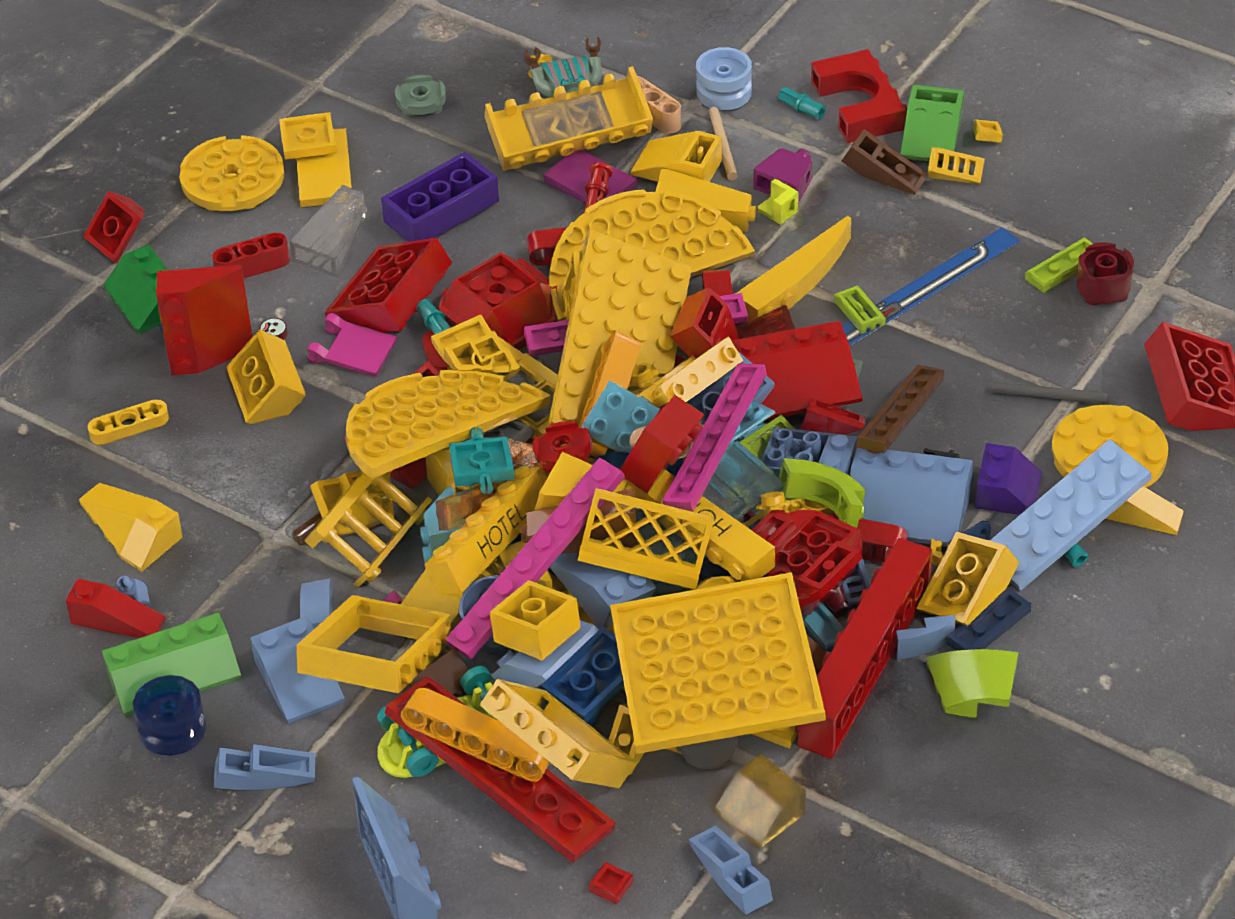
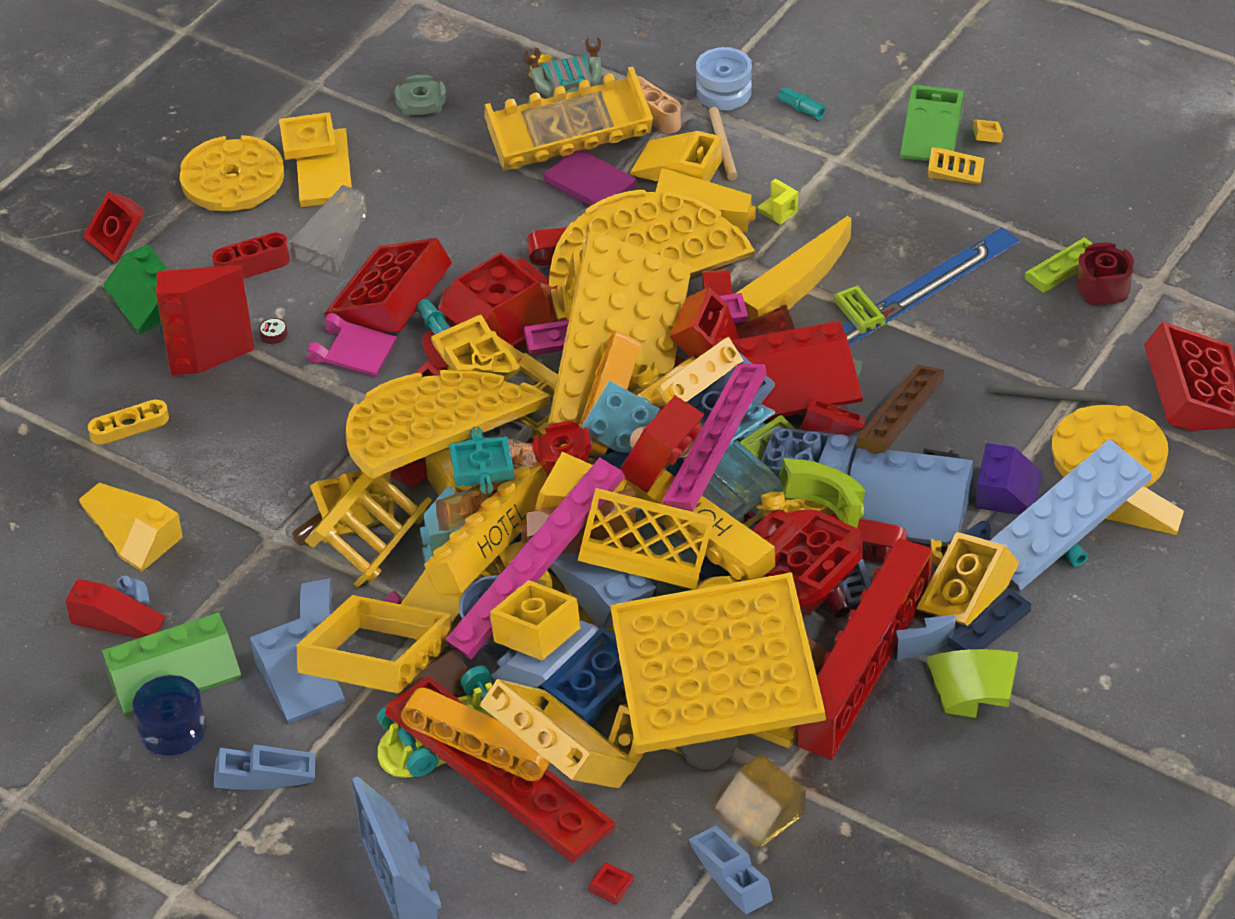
(265, 379): yellow slope -> none
(440, 199): dark purple brick -> none
(597, 185): red pin -> none
(787, 167): magenta torso -> none
(822, 627): medium azure tile -> none
(861, 73): red arch -> none
(883, 164): reddish brown slope -> none

